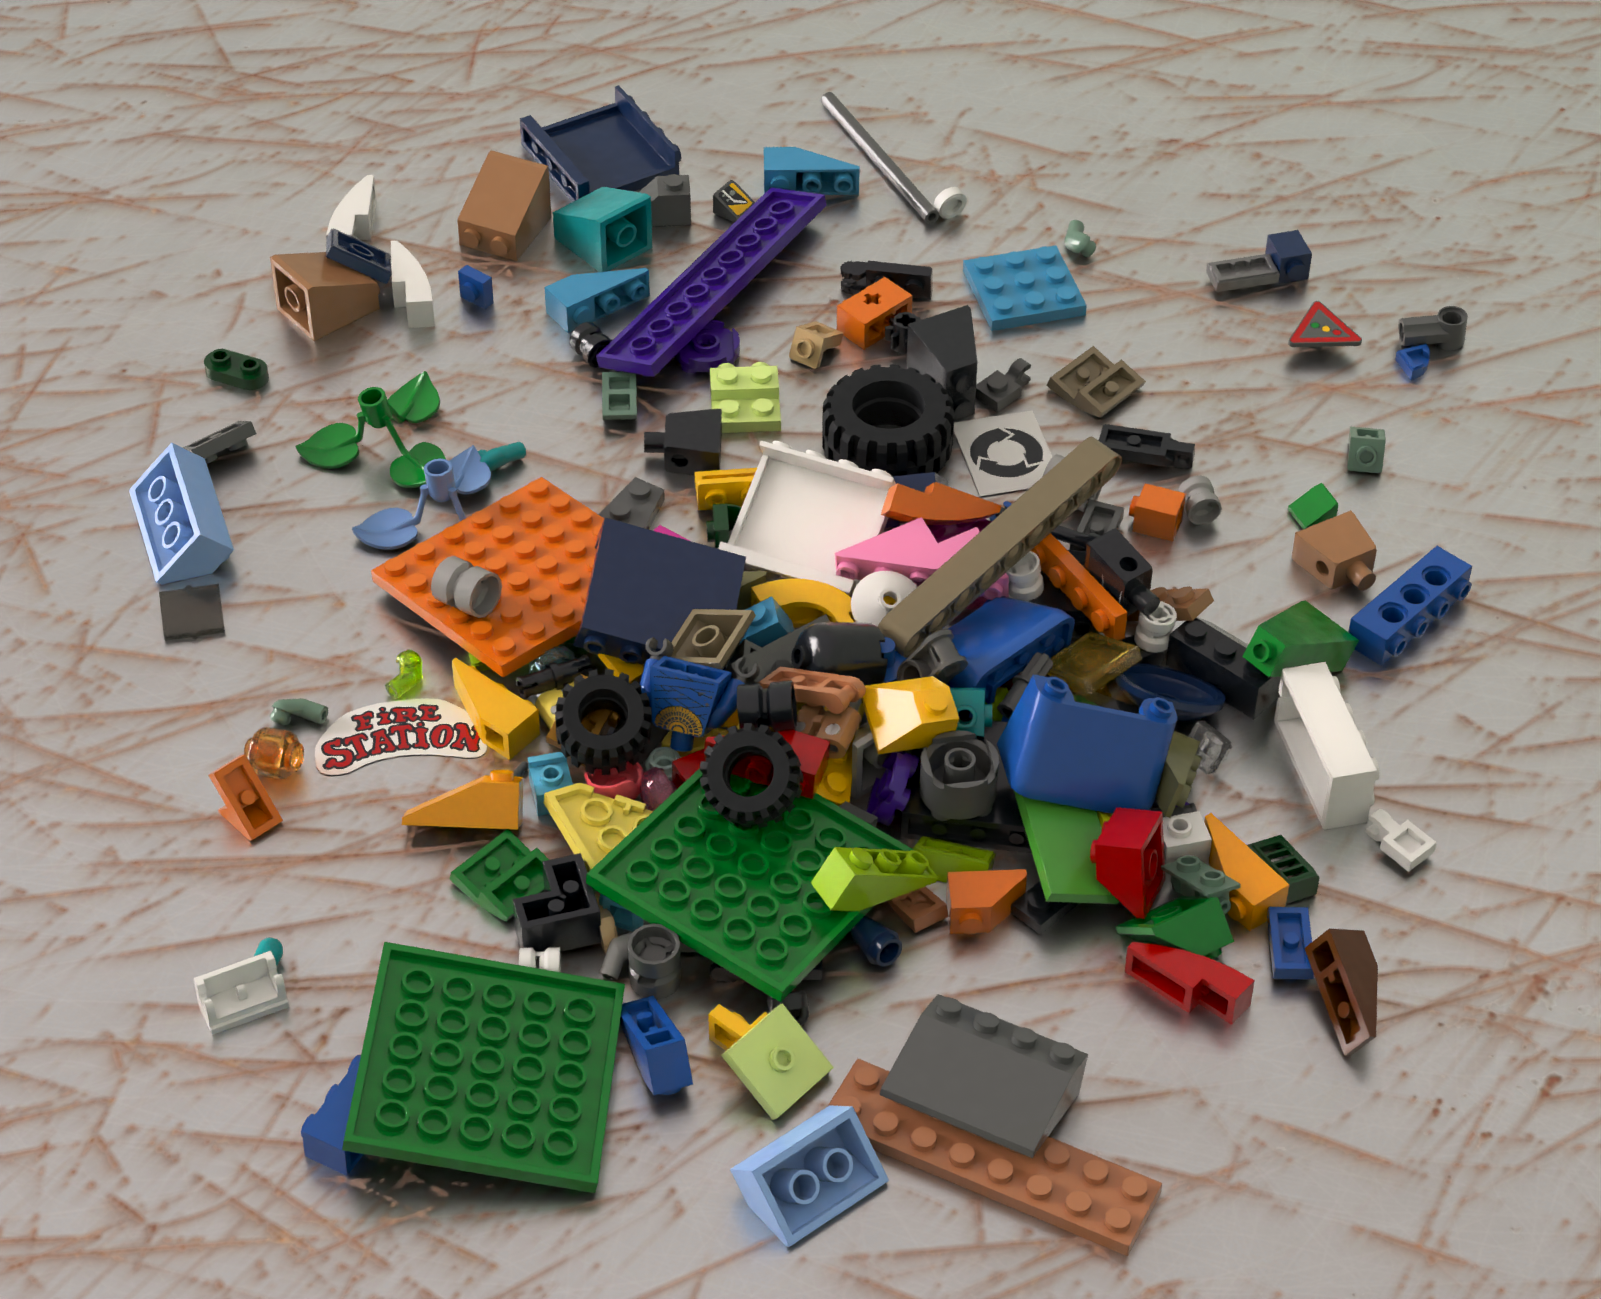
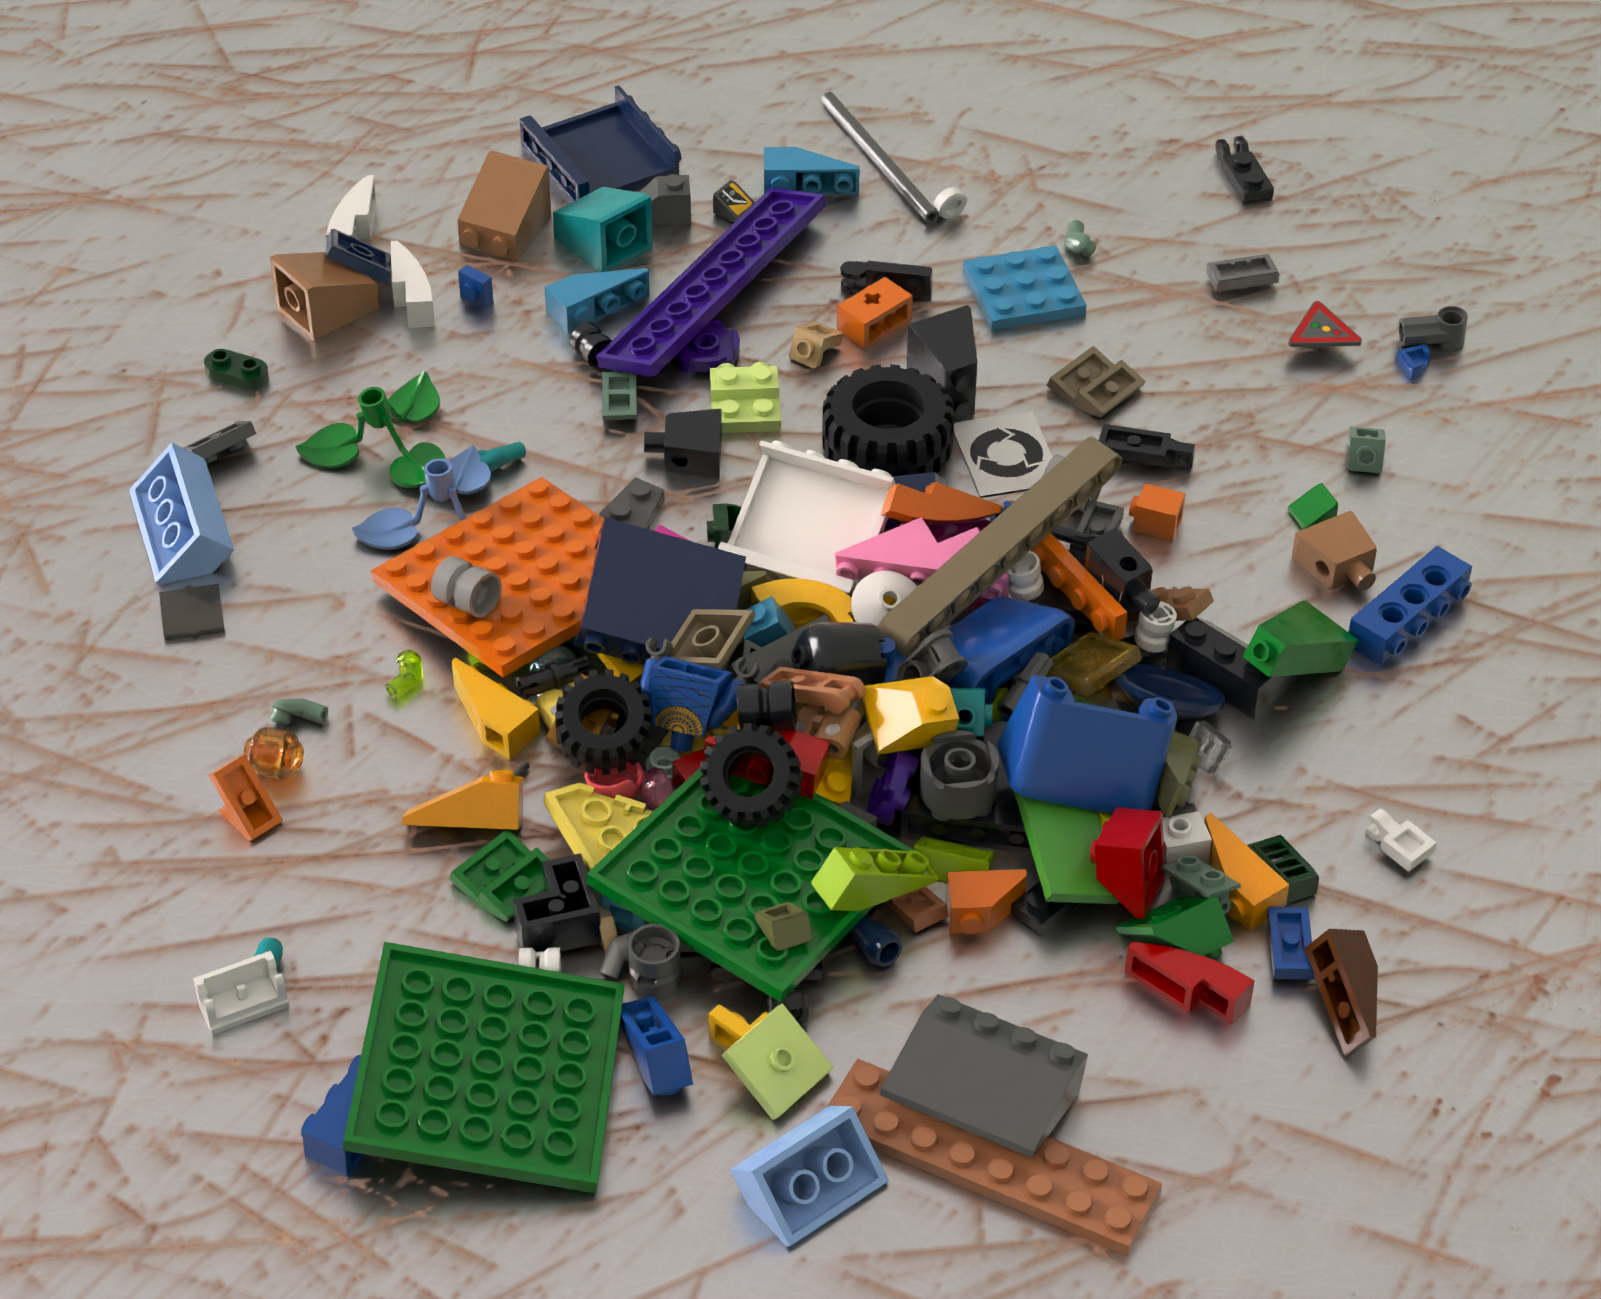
(397, 730): sticker -> none
(546, 774): medium azure brick -> none
(722, 486): yellow bracket -> none
(784, 925): none -> olive slope
(898, 331): black gear -> none
(1000, 389): dark grey plate -> none
(1200, 501): light grey wheel -> none
(1244, 170): none -> black hinge
(1289, 255): dark blue brick -> none
(1326, 745): white piece -> none

